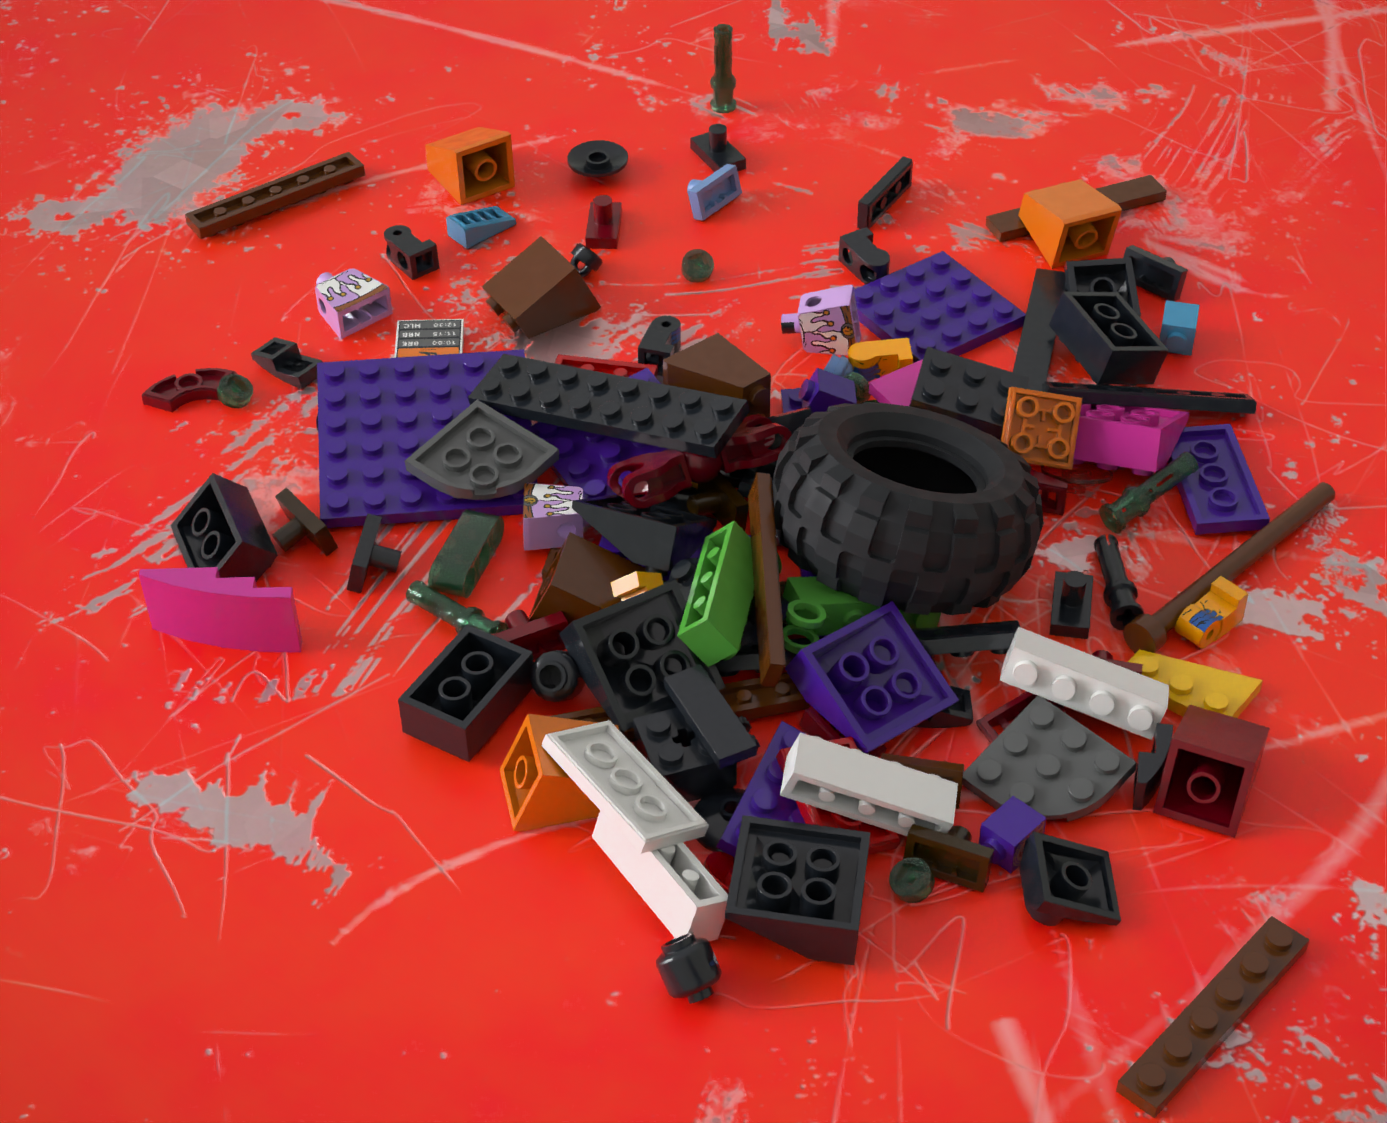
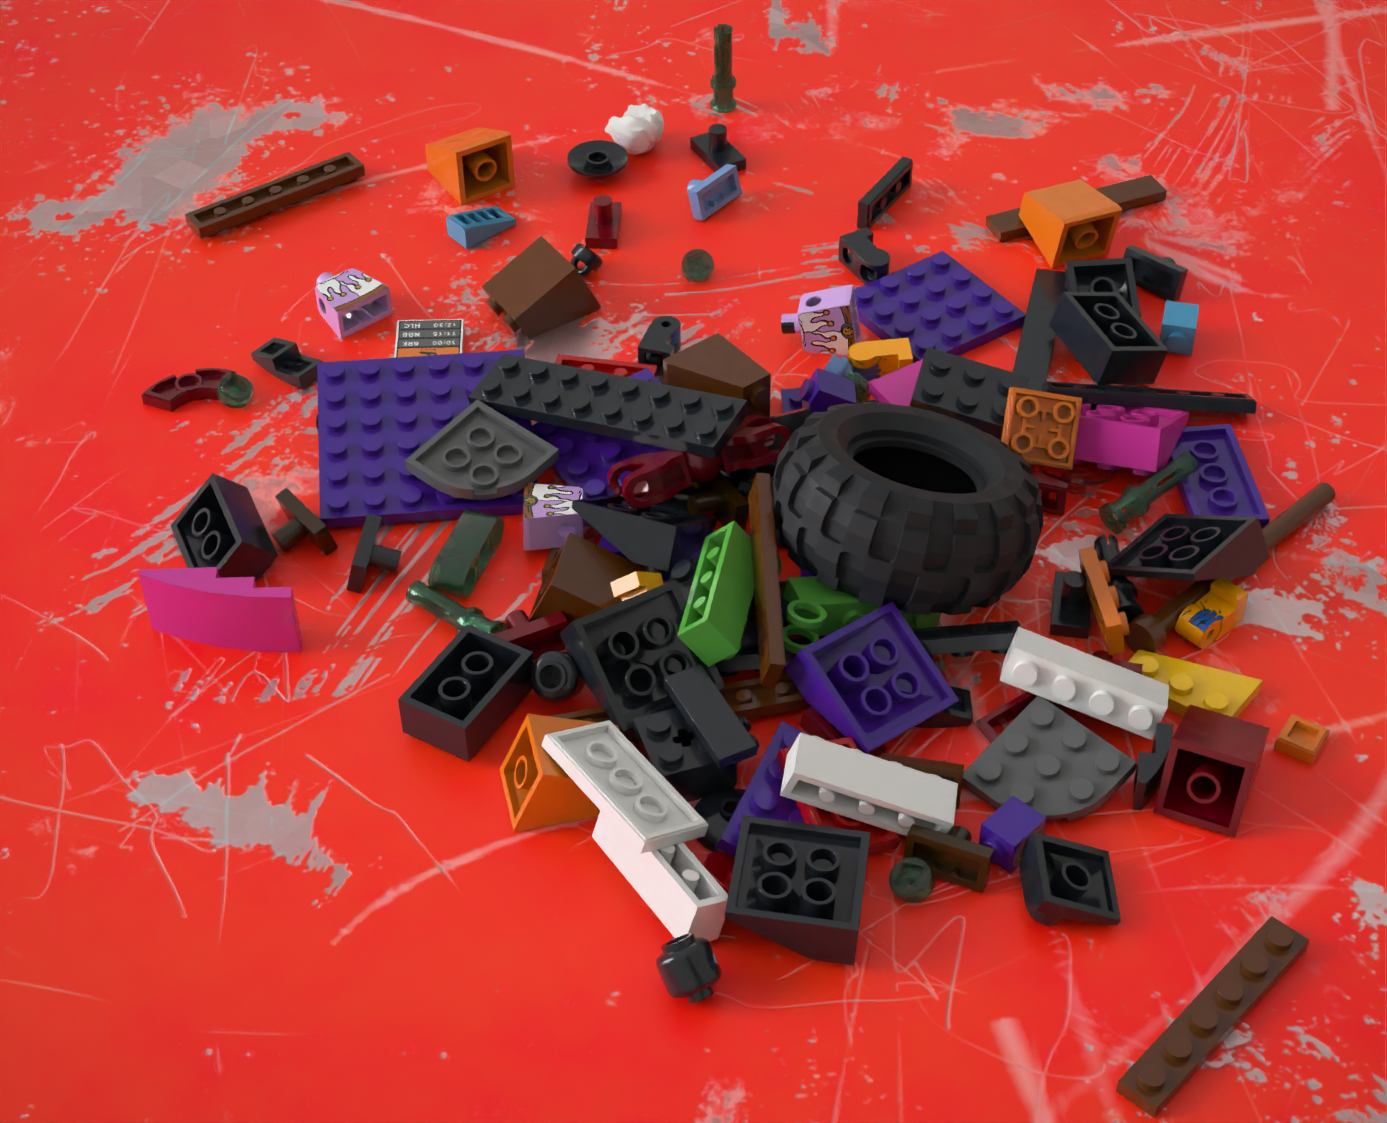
(409, 253): black leg -> none
(637, 128): none -> white hair
(1104, 600): none -> orange plate
(1194, 549): none -> black slope
(1301, 739): none -> orange tile

